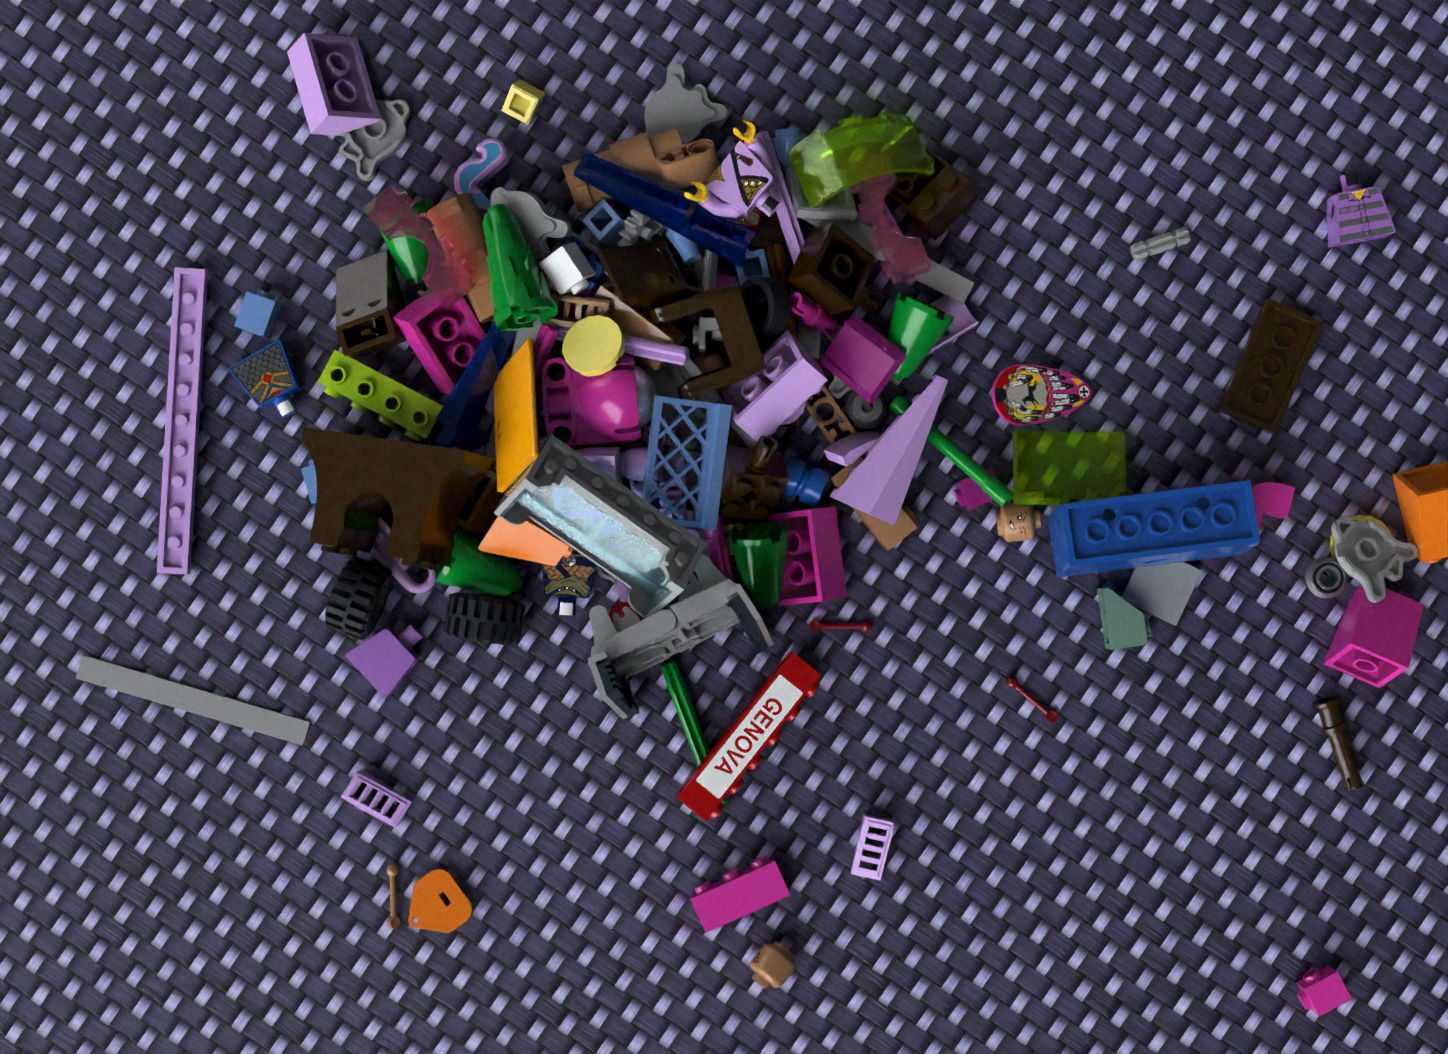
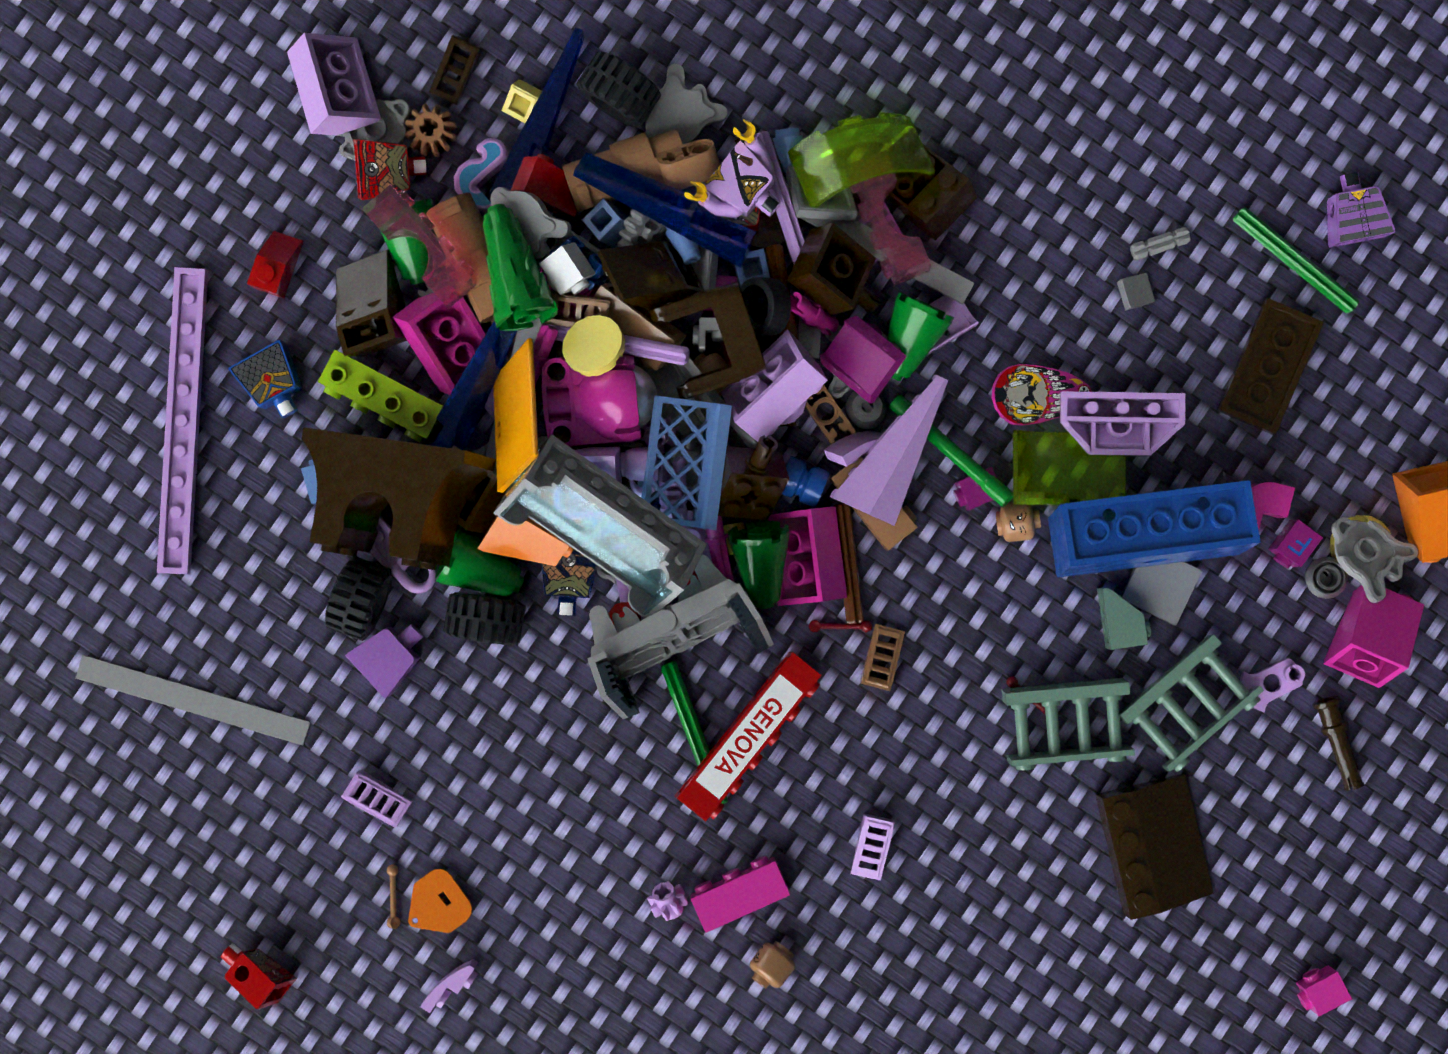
(256, 976): none -> red torso
(258, 313): medium blue brick -> none
(275, 264): none -> red slope
(384, 164): none -> torso
(440, 134): none -> medium nougat gear
(450, 53): none -> dark brown slope
(459, 977): none -> lavender slope
(544, 116): none -> clear blue slope
(547, 182): none -> red slope
(618, 89): none -> black tyre
(667, 900): none -> lavender gear
(853, 602): none -> reddish brown axle
(875, 682): none -> medium nougat slope
(1050, 698): none -> sand green fence
(1121, 420): none -> lavender wedge
(1135, 291): none -> light grey slope
(1154, 846): none -> dark brown slope
(1184, 673): none -> sand green fence
(1286, 684): none -> lavender piece
(1294, 544): none -> magenta brick
(1295, 260): none -> green axle

